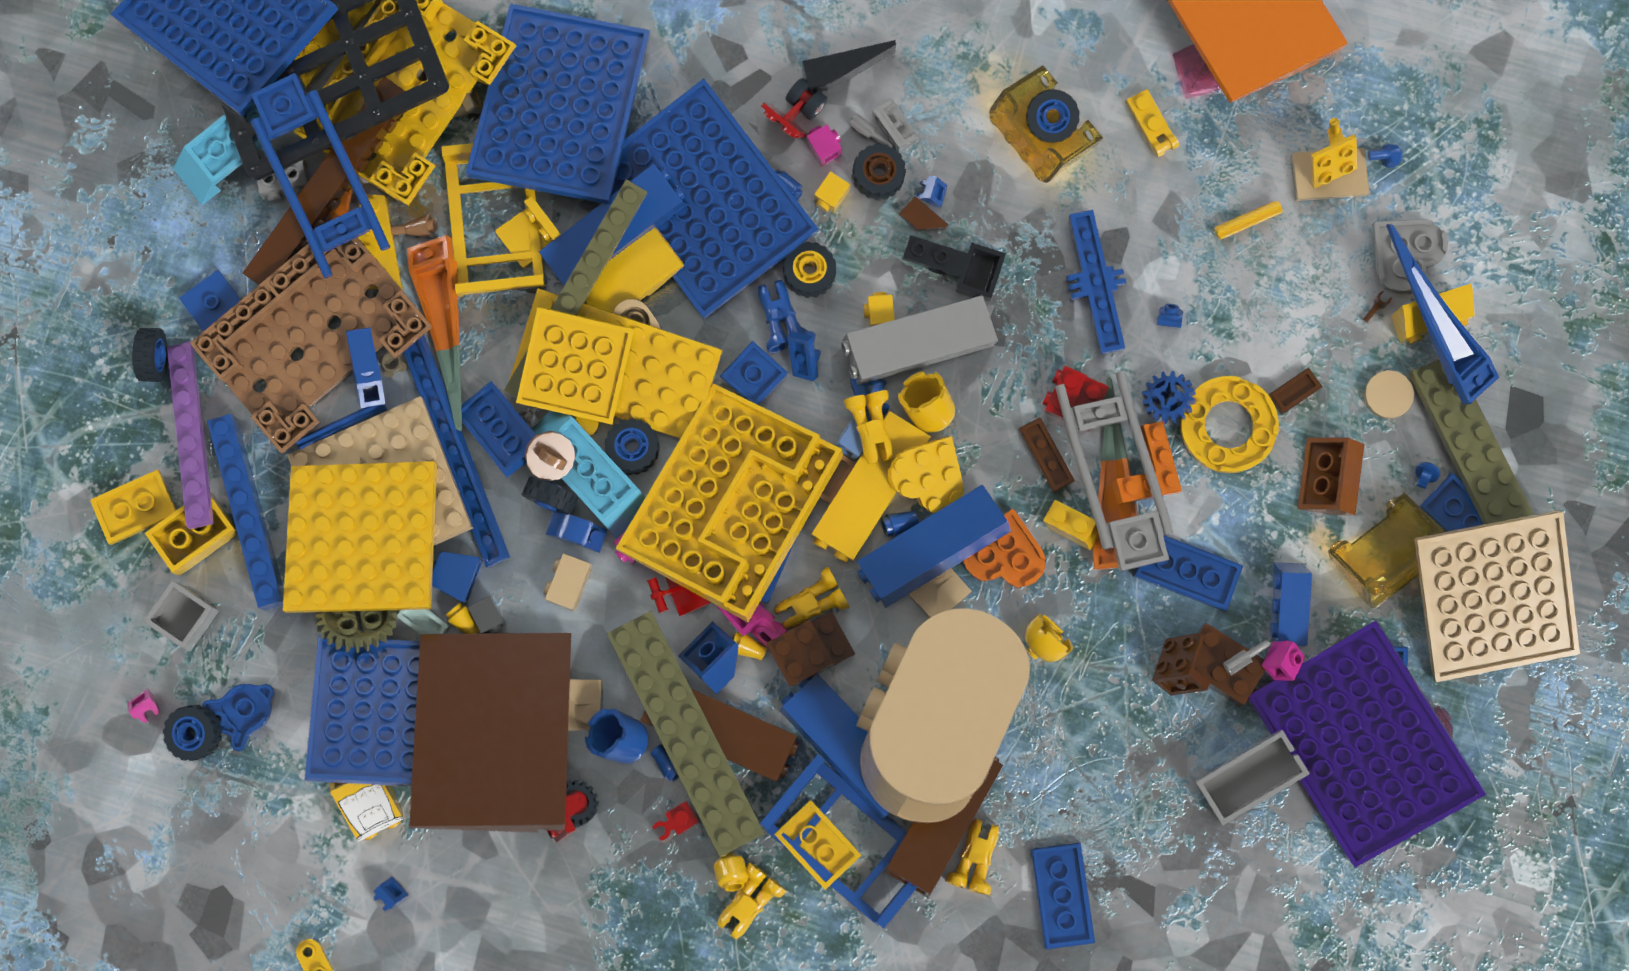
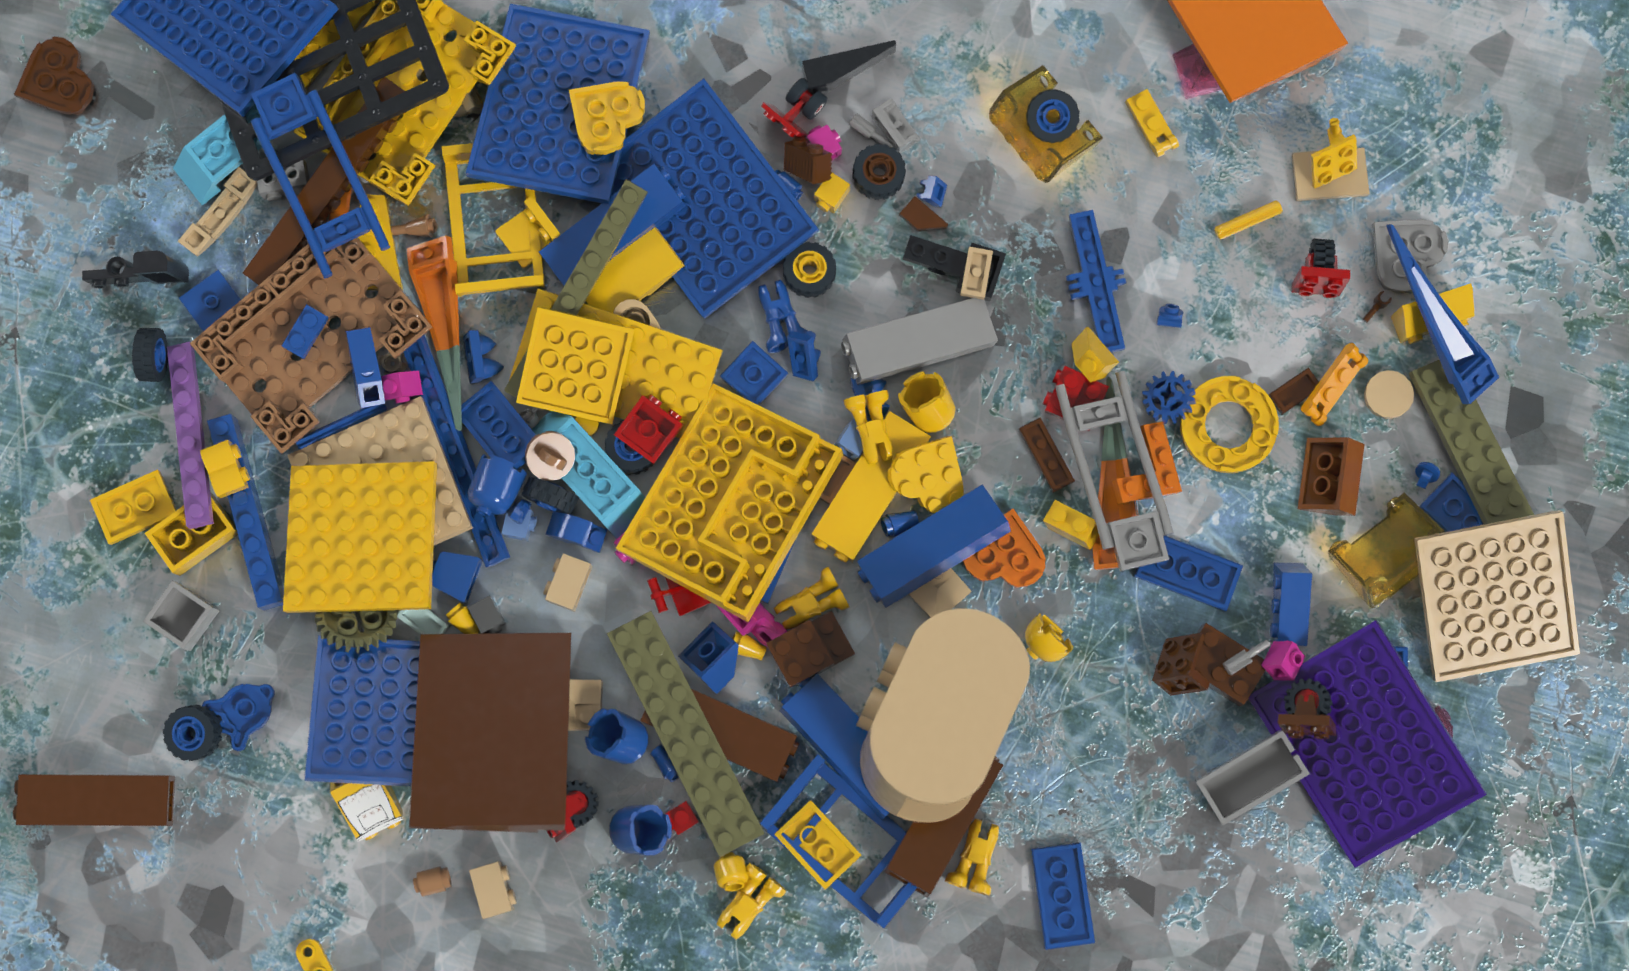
(54, 78): none -> reddish brown plate
(94, 800): none -> reddish brown brick
(142, 703): dark pink tile -> none
(146, 267): none -> black plate
(220, 214): none -> tan slope
(224, 468): none -> yellow brick
(305, 331): none -> blue plate
(390, 893): blue tile -> none
(401, 386): none -> dark pink brick
(432, 881): none -> medium nougat brick
(479, 367): none -> blue tile
(492, 889): none -> tan brick
(495, 485): none -> blue cylinder
(519, 531): none -> medium blue brick
(520, 511): none -> blue tile
(604, 115): none -> yellow plate
(640, 829): none -> blue cylinder
(649, 428): none -> red plate
(807, 160): none -> reddish brown brick
(879, 308): yellow brick -> none
(976, 273): none -> tan plate
(1092, 356): none -> yellow slope
(1307, 711): none -> plate
(1321, 272): none -> red plate
(1333, 384): none -> light orange plate
(1390, 155): blue plate -> none

